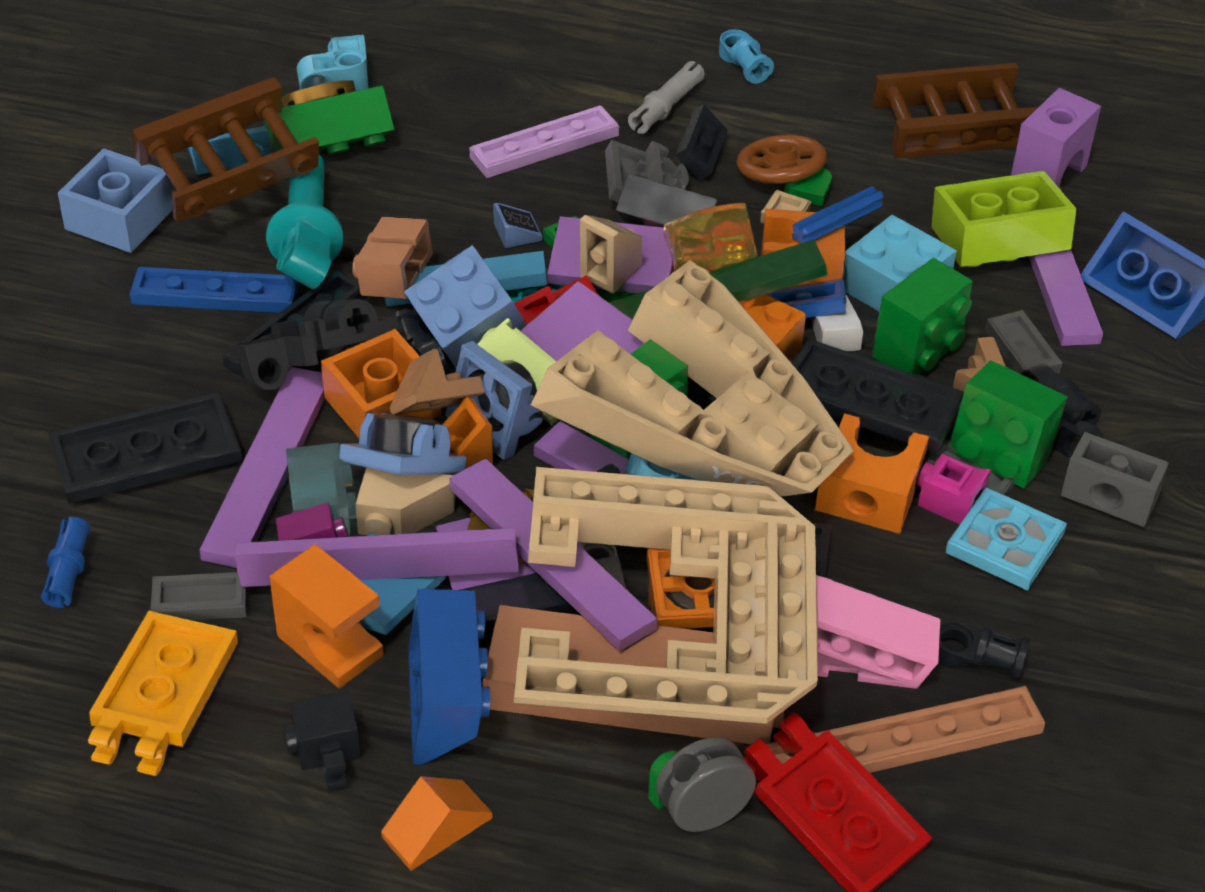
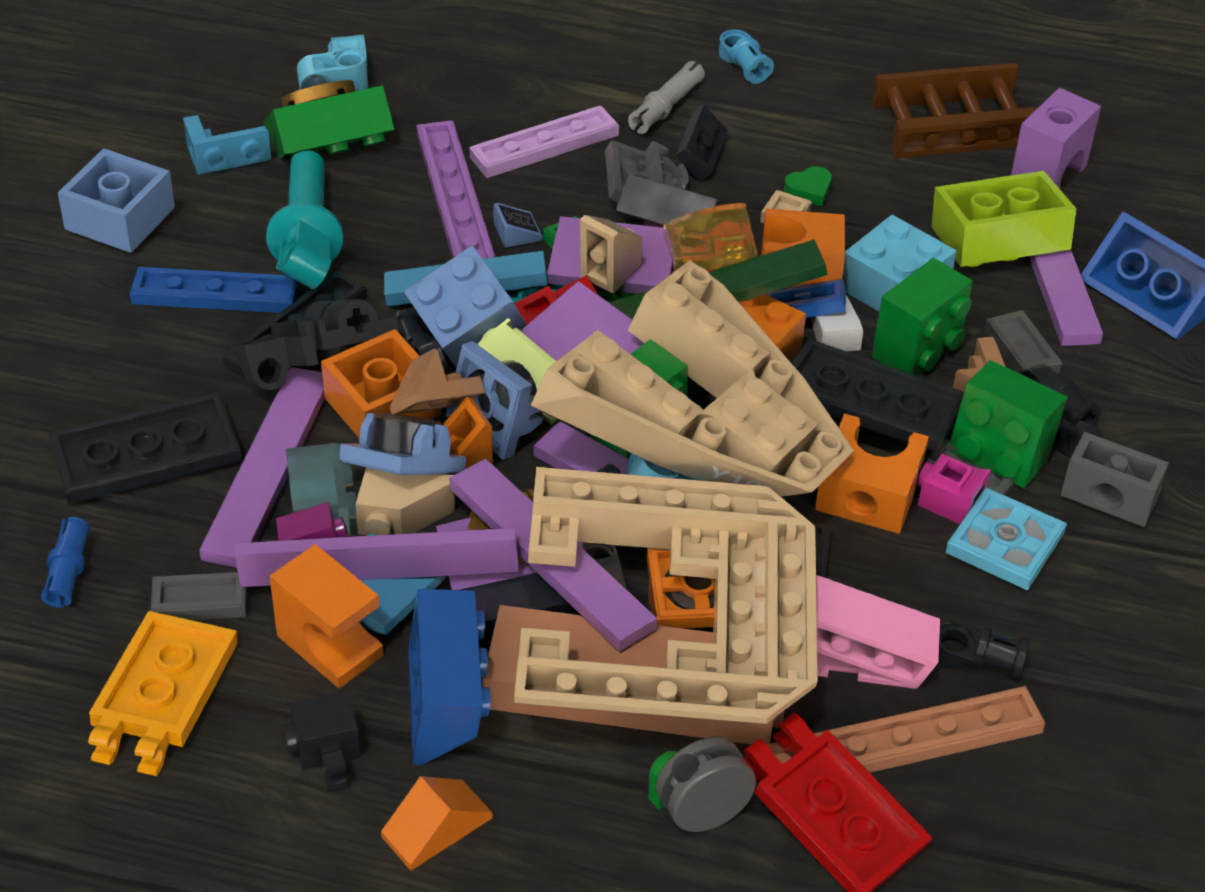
(215, 118): reddish brown fence -> none
(393, 257): nougat piece -> none
(453, 189): none -> medium lavender tile
(781, 159): dark orange plate -> none
(837, 215): blue axle -> none

